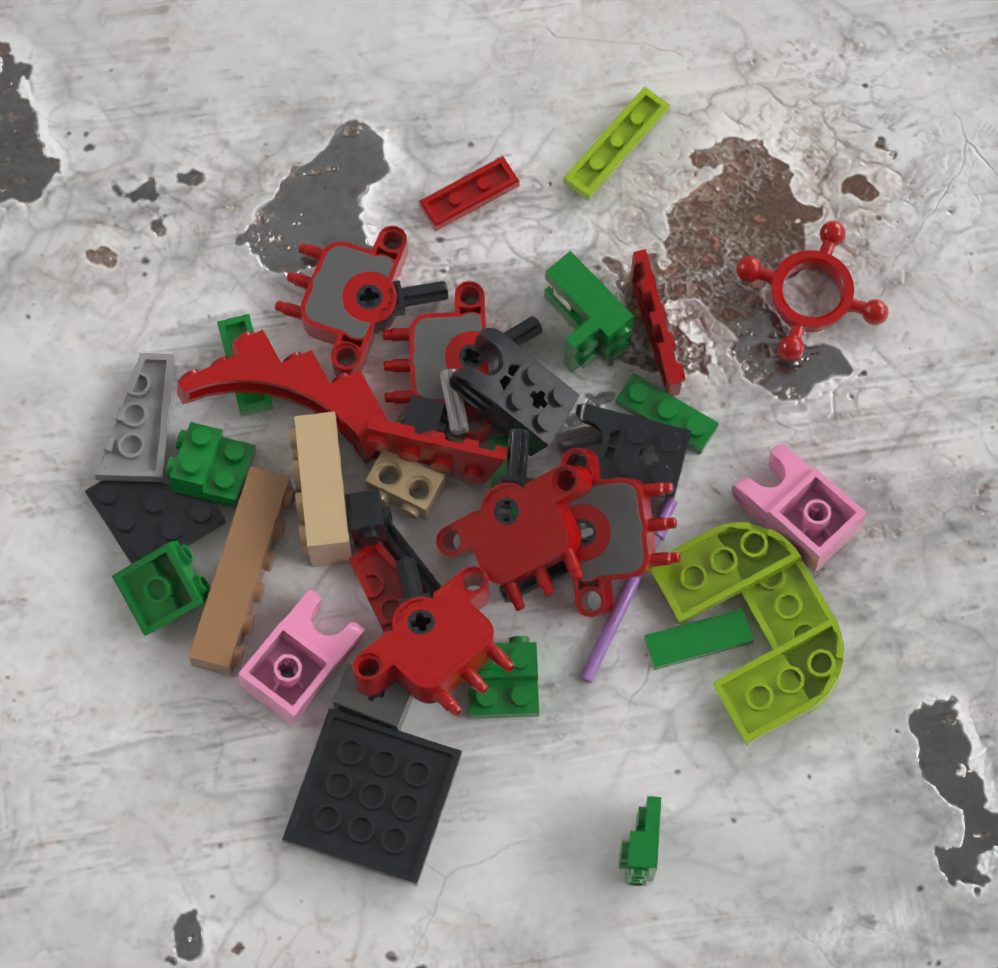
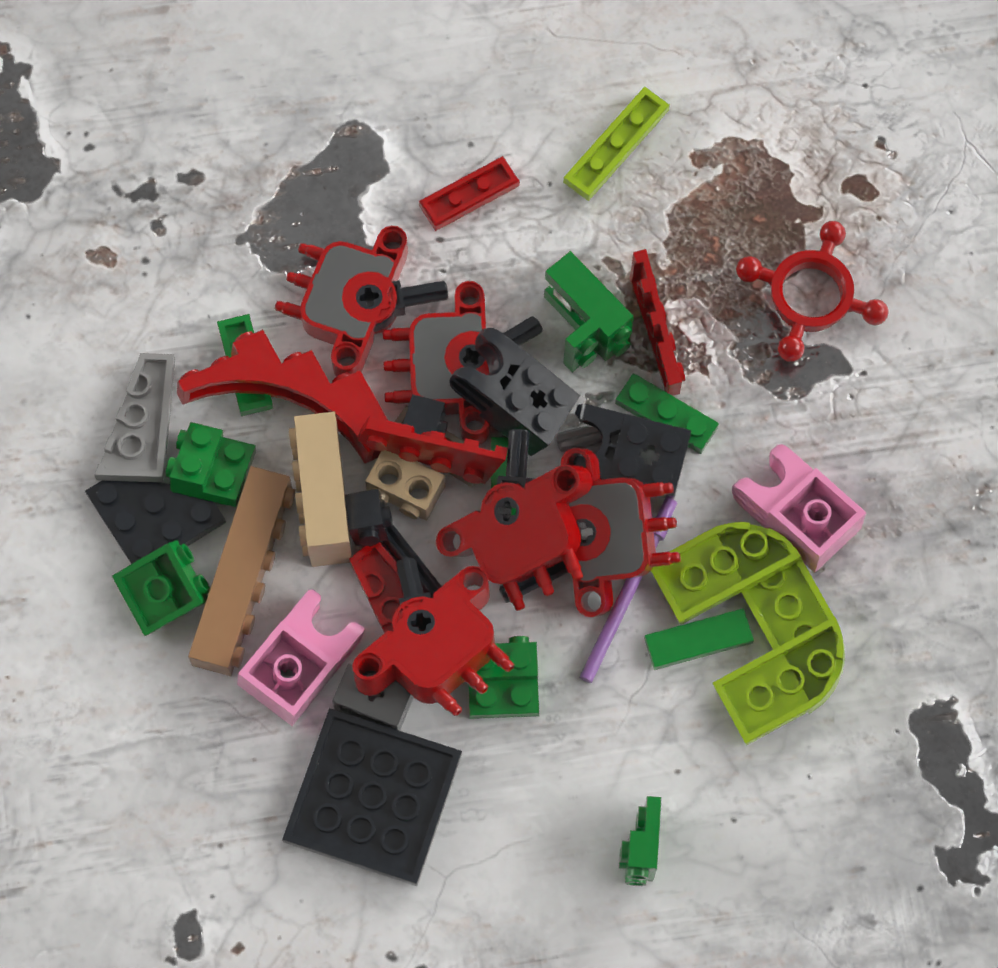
(454, 405): light grey axle -> none

